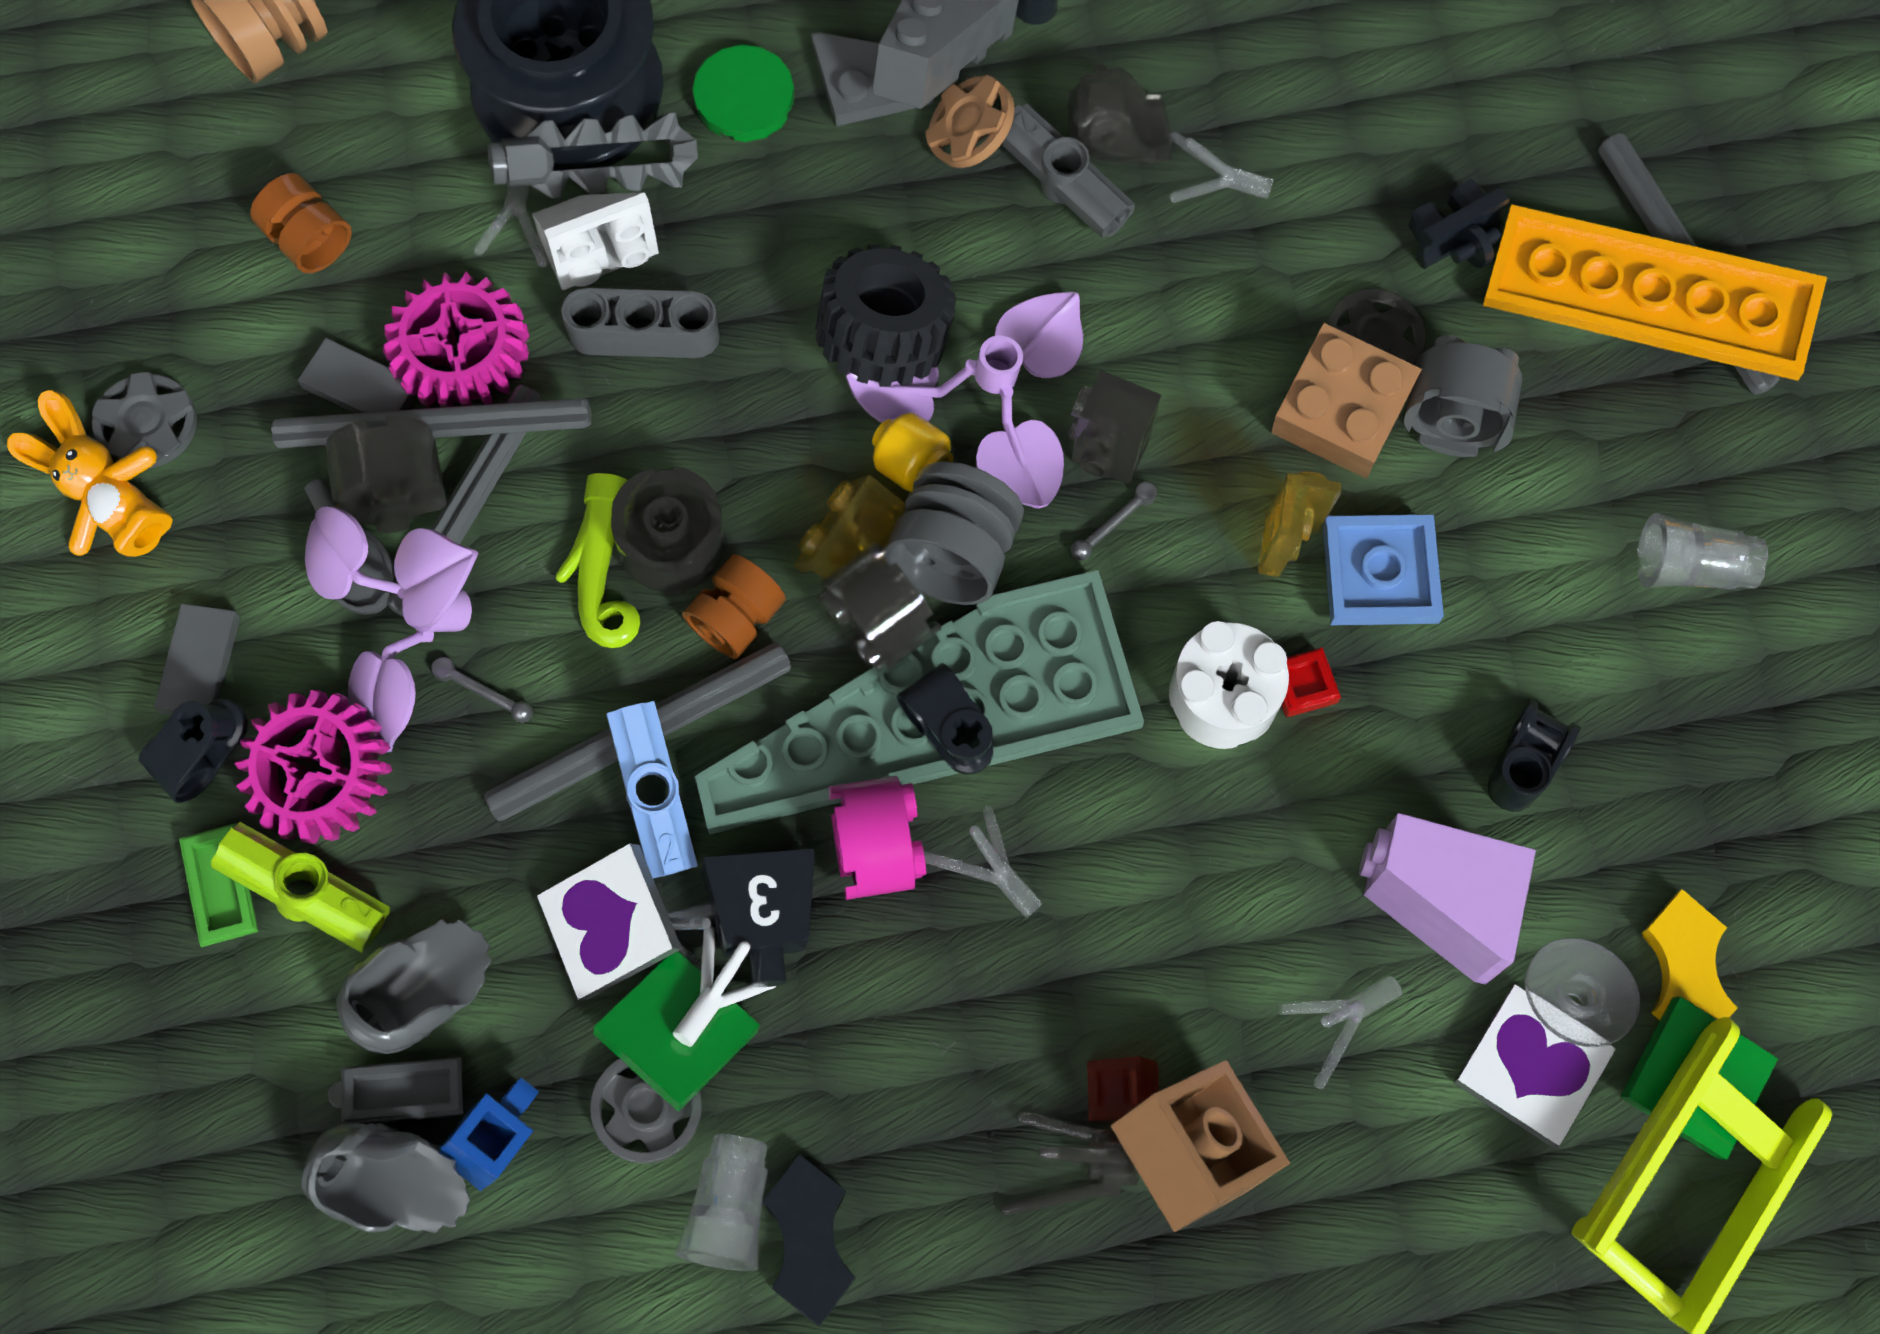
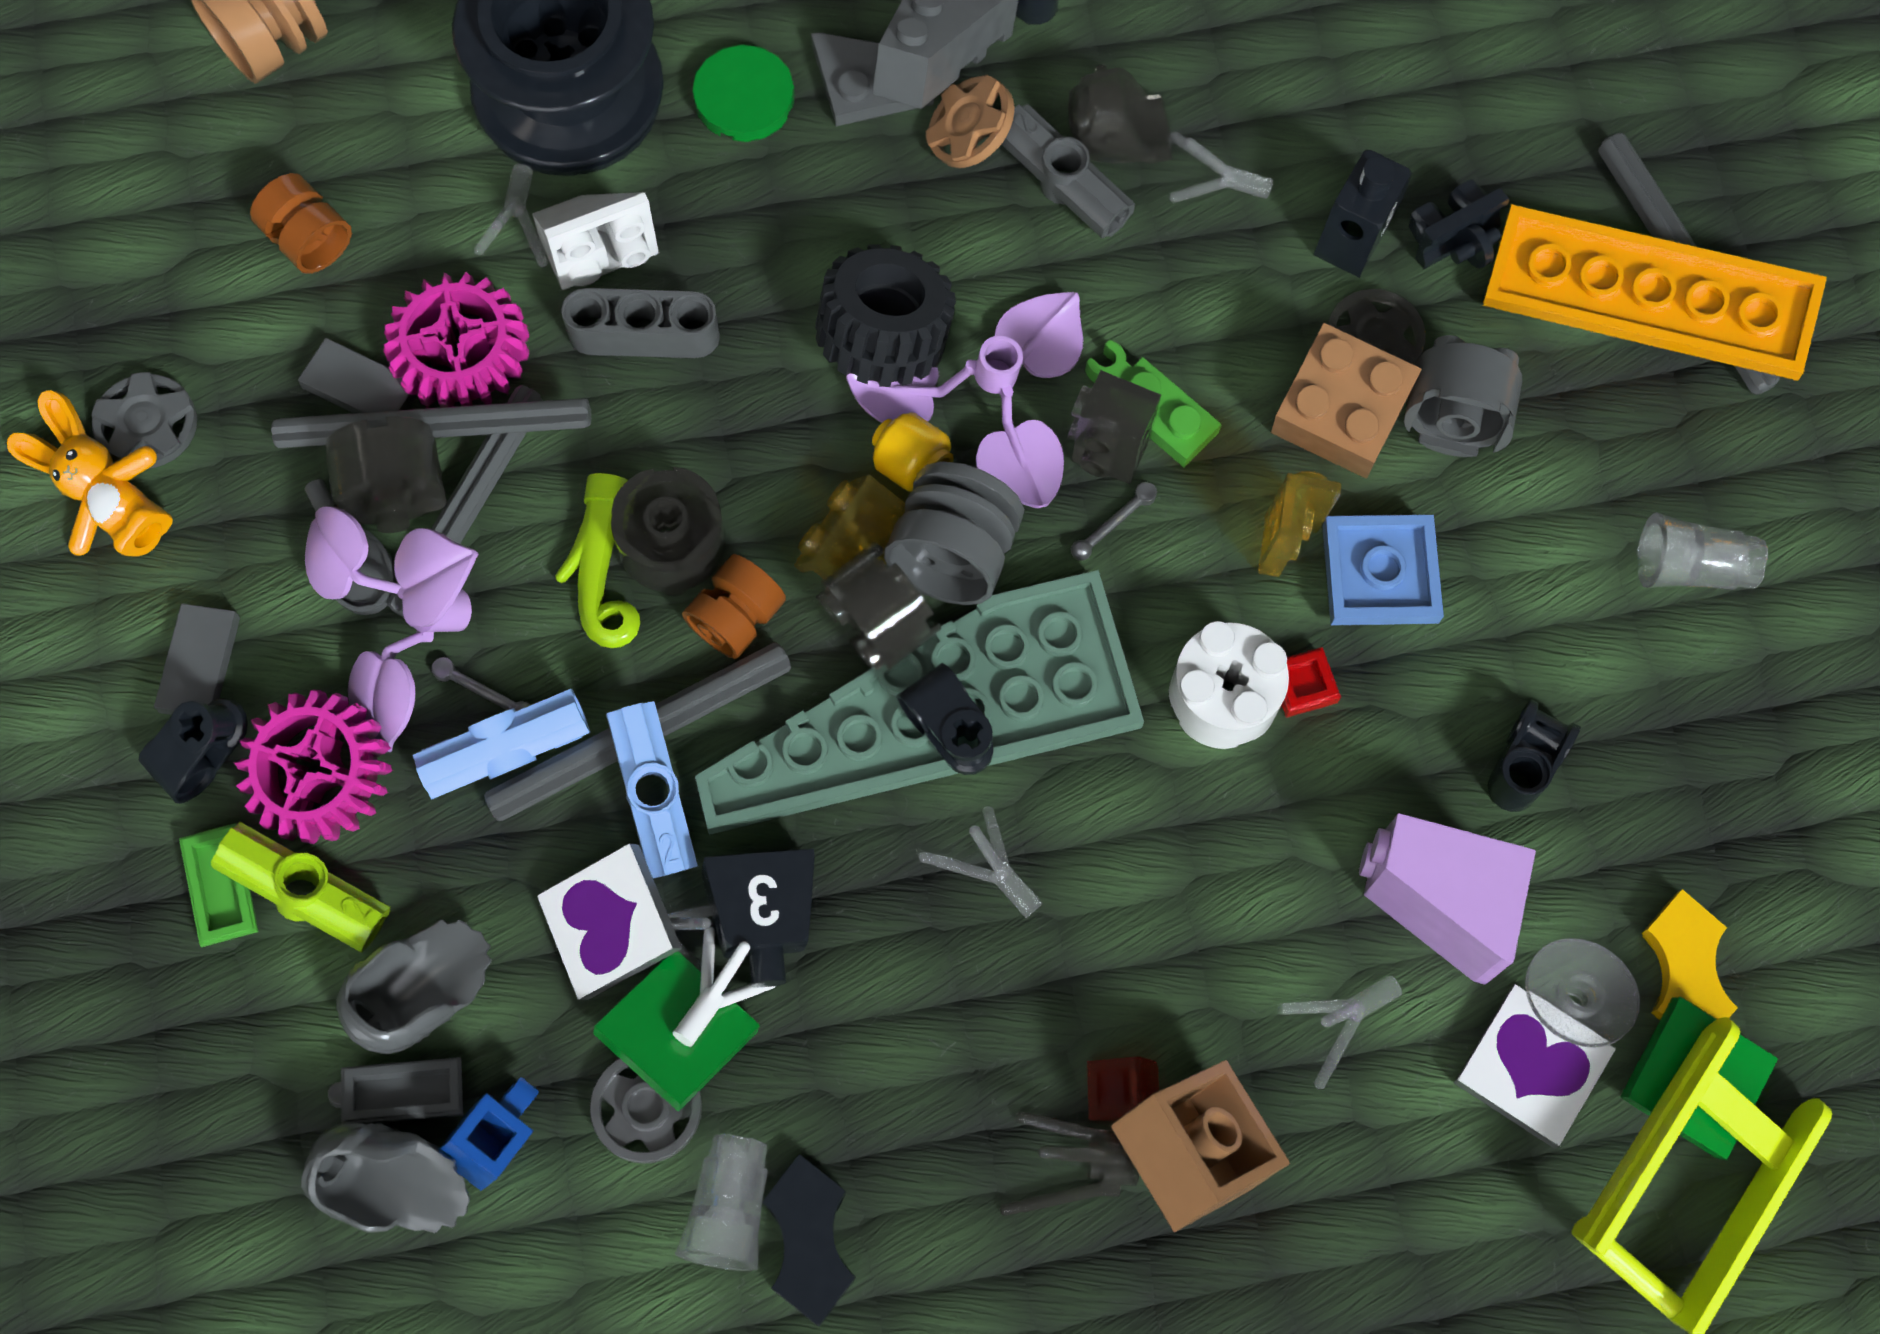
(501, 743): none -> light blue piece
(530, 158): dark grey sword -> none
(875, 836): dark pink brick -> none
(1180, 424): none -> bright green plate
(1371, 201): none -> black torso

